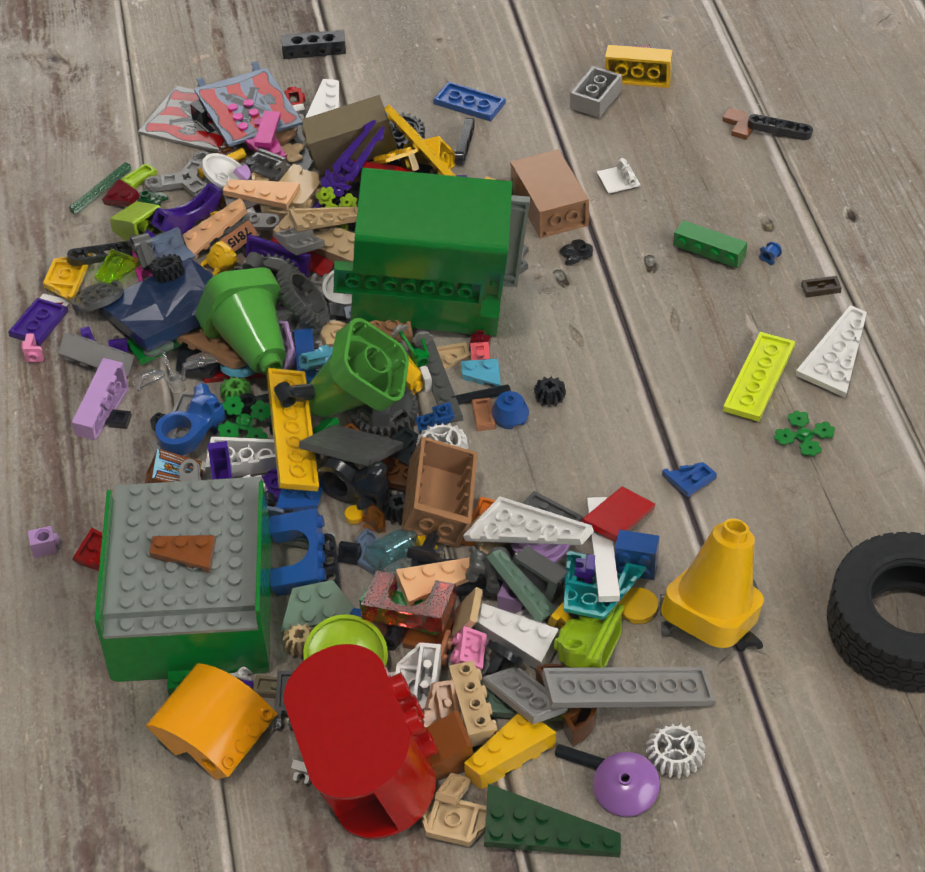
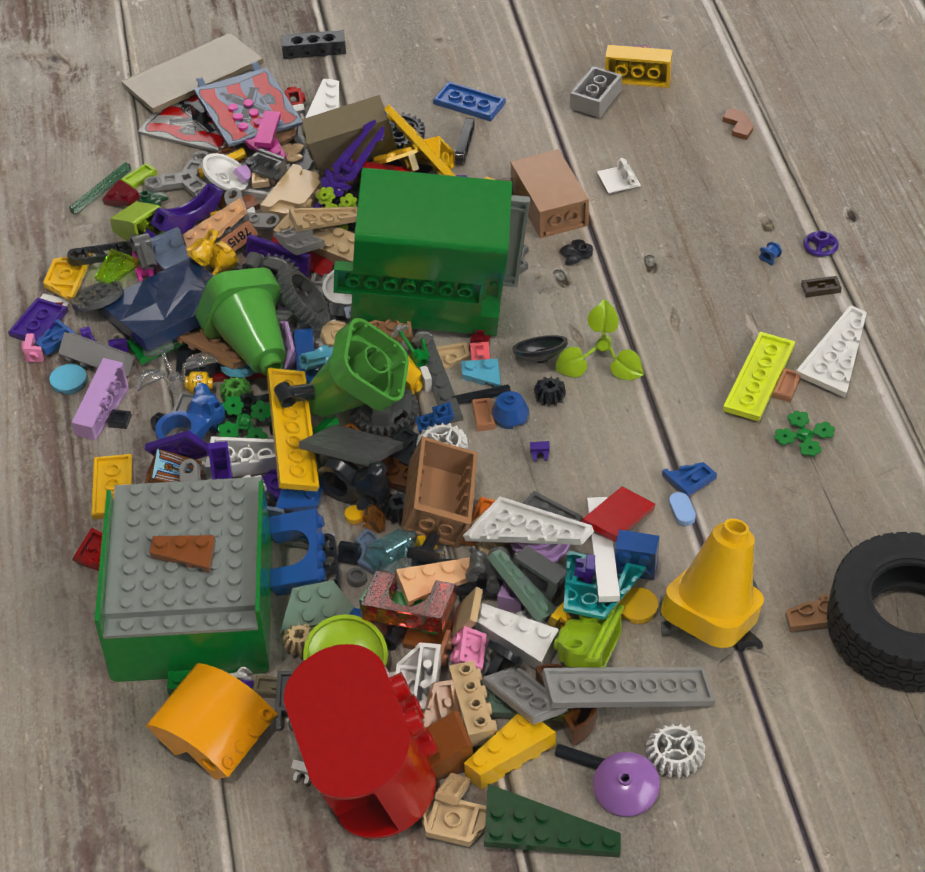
(43, 541): lavender brick -> none
(52, 338): none -> blue wing
(68, 379): none -> medium azure tile
(106, 474): none -> yellow tile
(167, 268): black tyre -> none
(176, 78): none -> tile
(182, 443): none -> dark purple tile
(195, 378): none -> yellow head
(202, 249): none -> yellow piece
(263, 192): light nougat wing -> none
(356, 577): none -> dark grey tile
(540, 348): none -> black dish
(541, 447): none -> dark purple tile
(601, 319): none -> lime plant
(682, 509): none -> light blue tile
(710, 243): green brick -> none
(786, 385): none -> nougat tile
(798, 131): black beam -> none
(808, 615): none -> medium nougat wing
(821, 240): none -> dark purple piece

